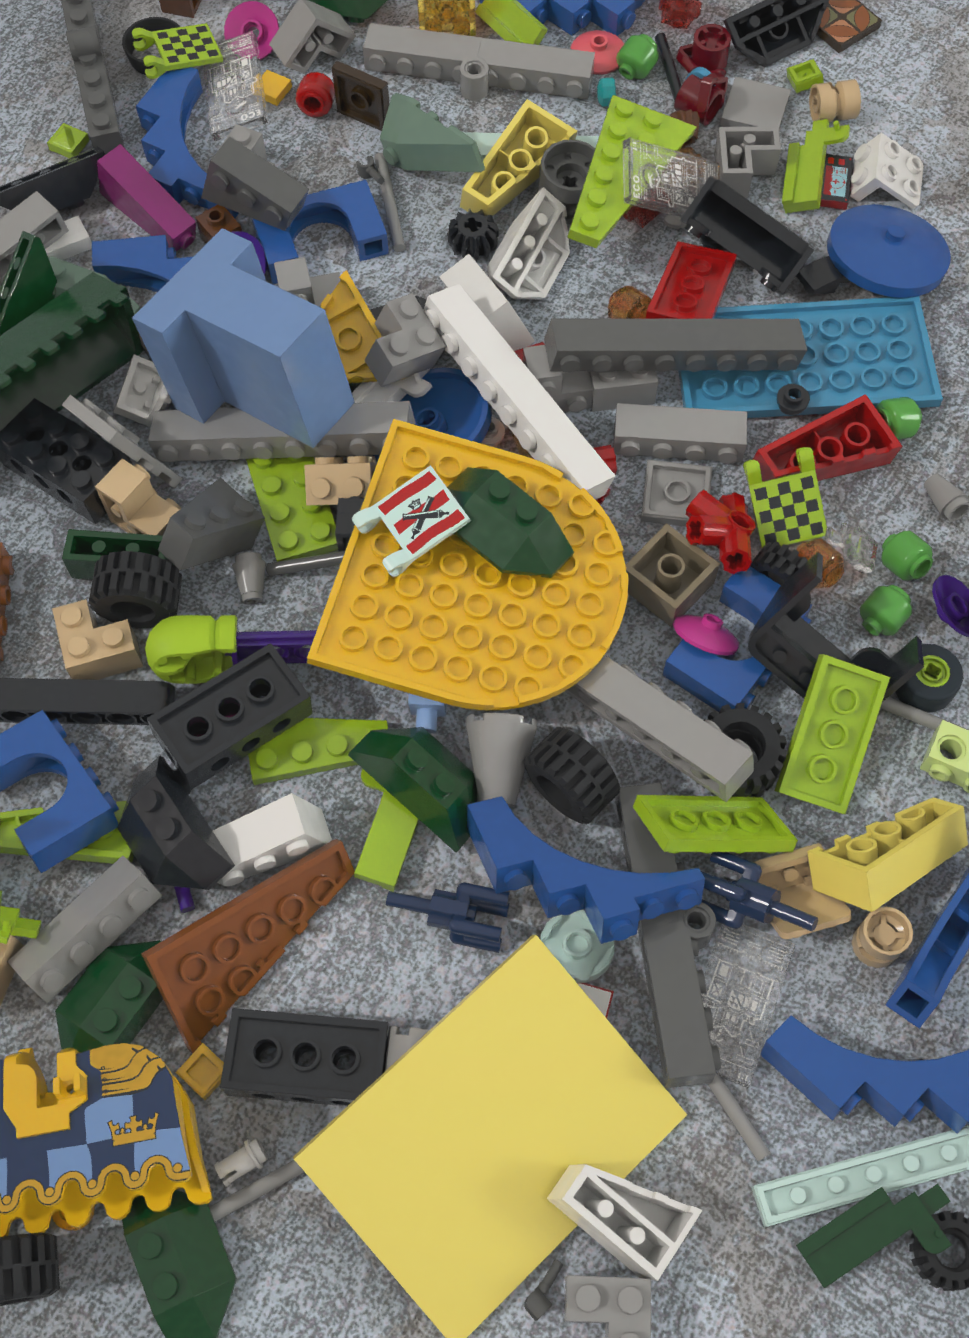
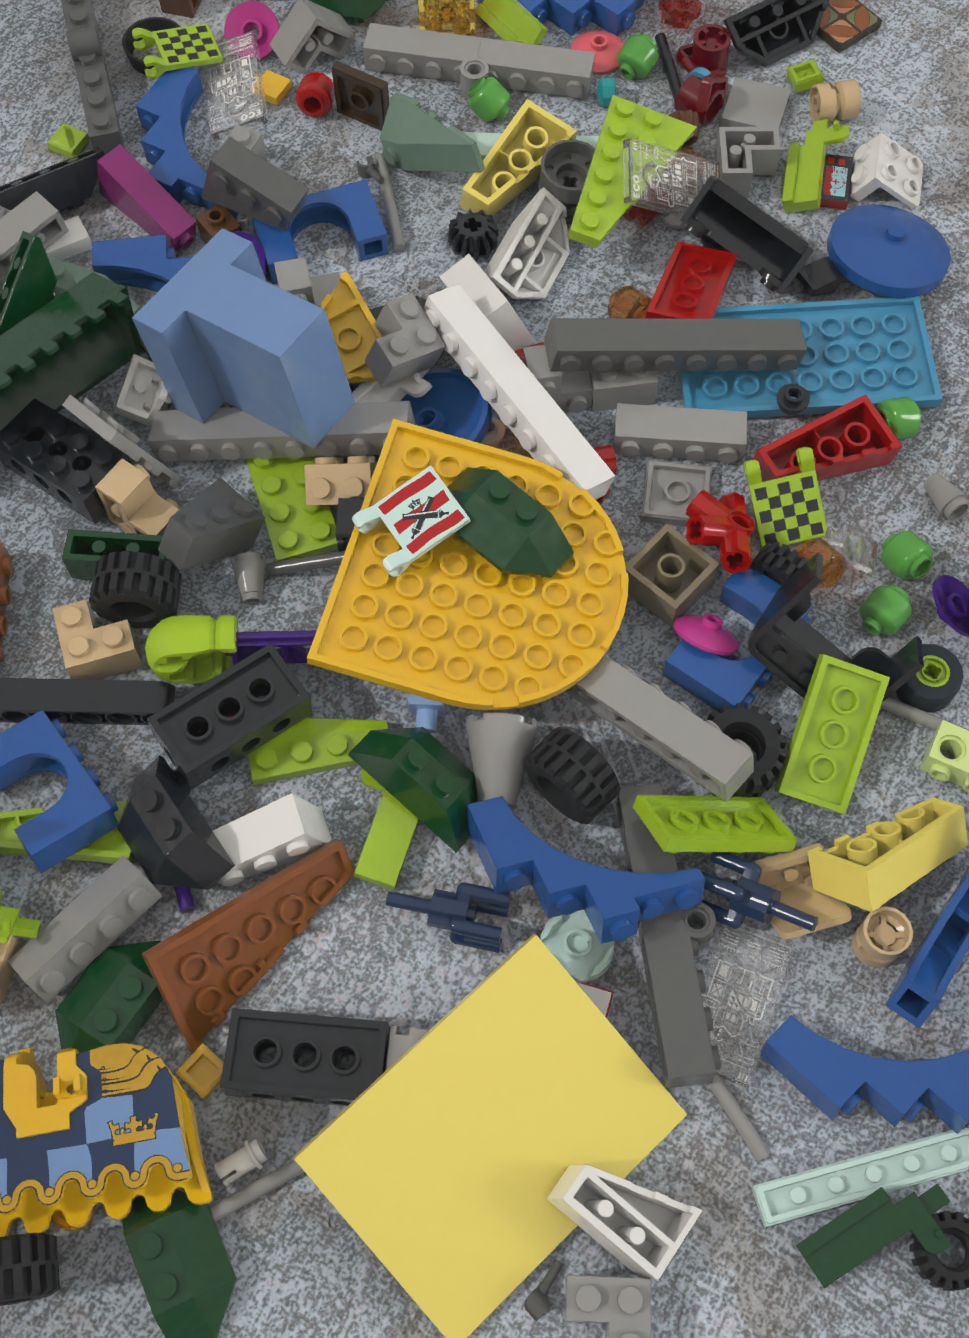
(489, 99): none -> bright green head

